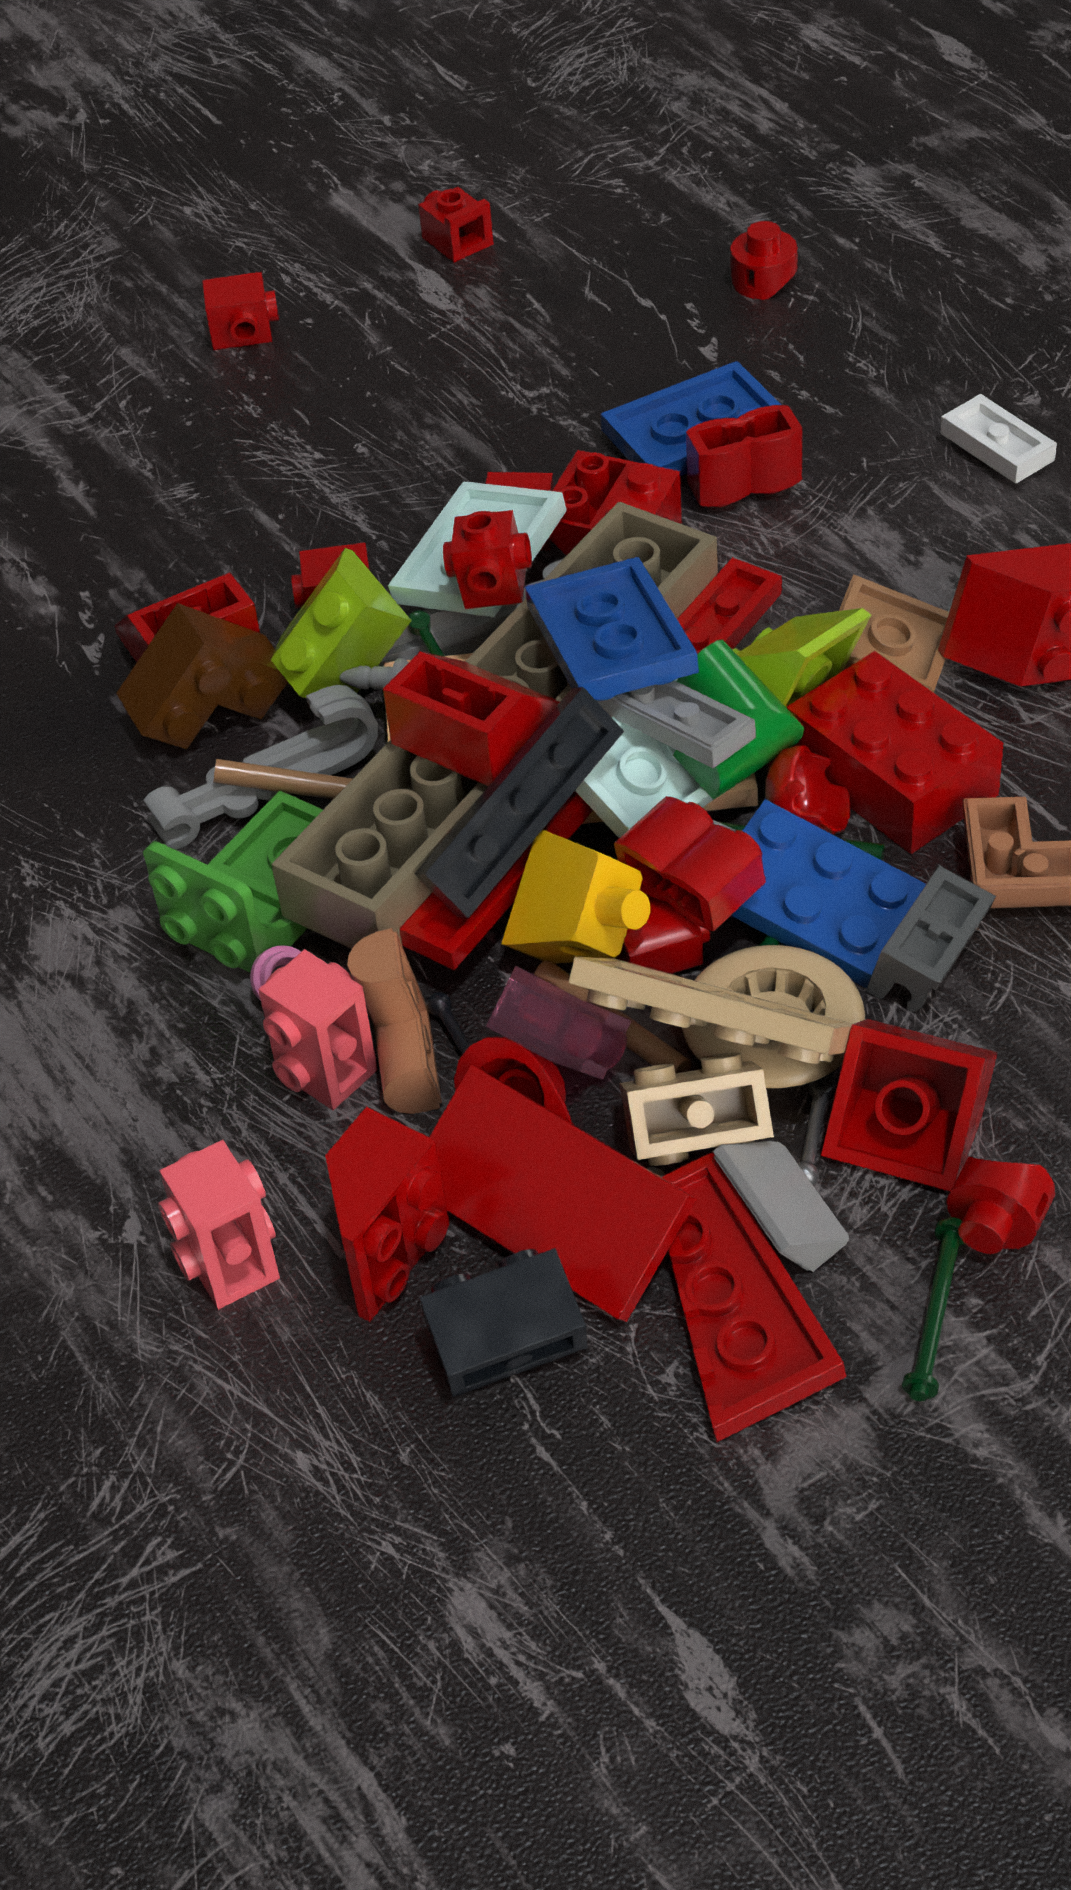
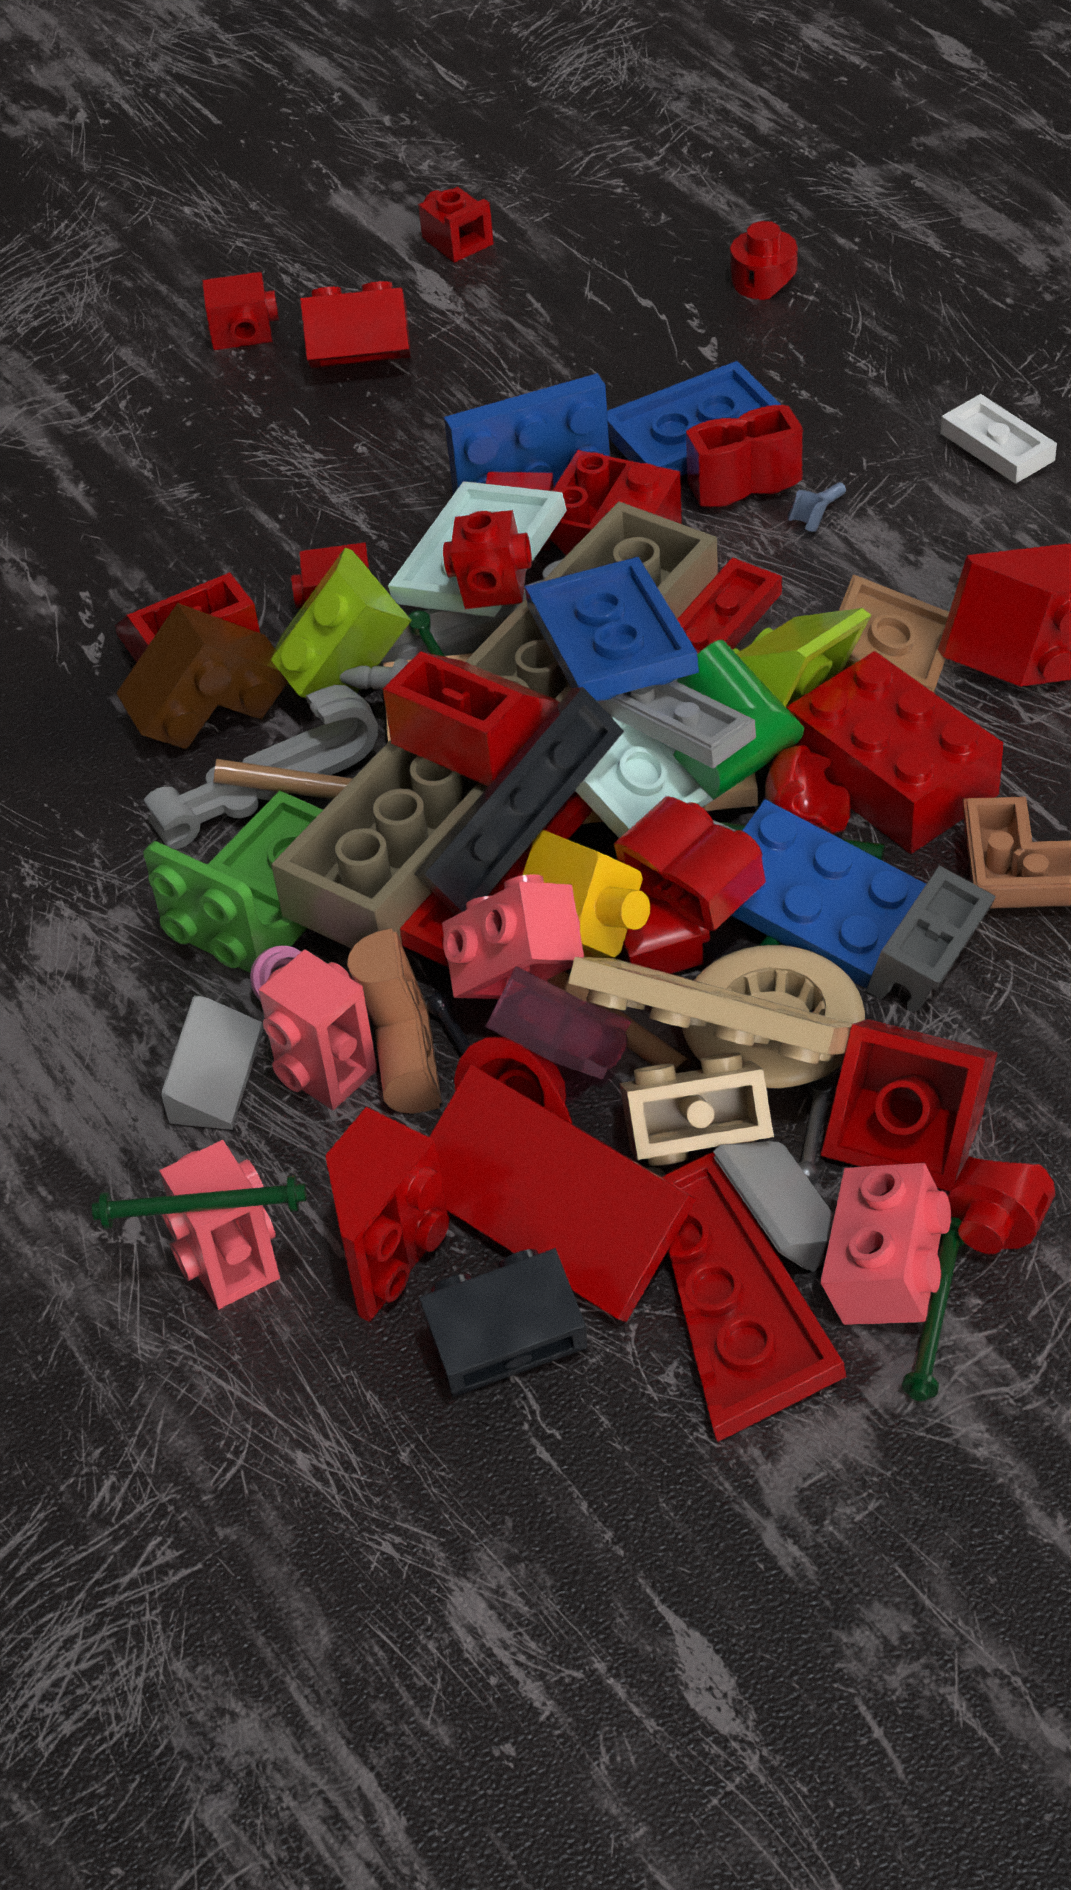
(107, 1210): none -> dark green axle
(210, 1065): none -> light grey slope
(355, 325): none -> red slope
(520, 926): none -> coral brick
(529, 432): none -> blue plate
(811, 506): none -> sand blue hand
(885, 1244): none -> coral brick

